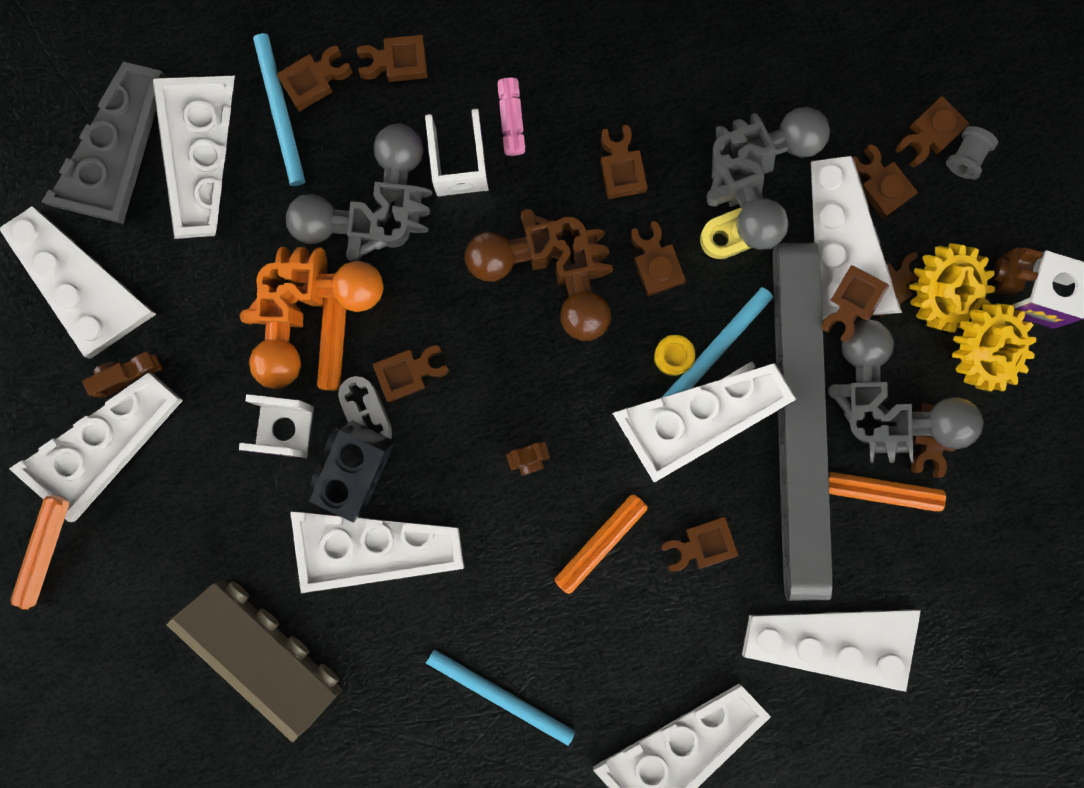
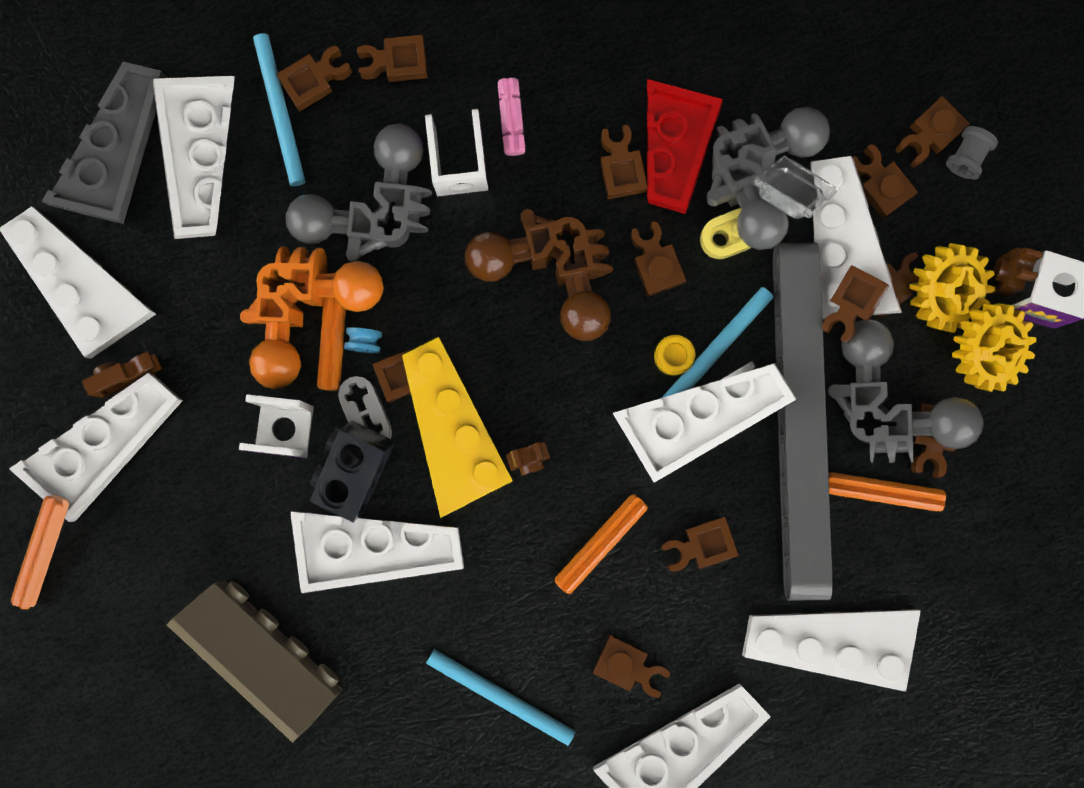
(363, 340): none -> dark azure bush
(454, 438): none -> yellow wing
(624, 665): none -> reddish brown plate
(678, 139): none -> red wing
(794, 188): none -> clear piece

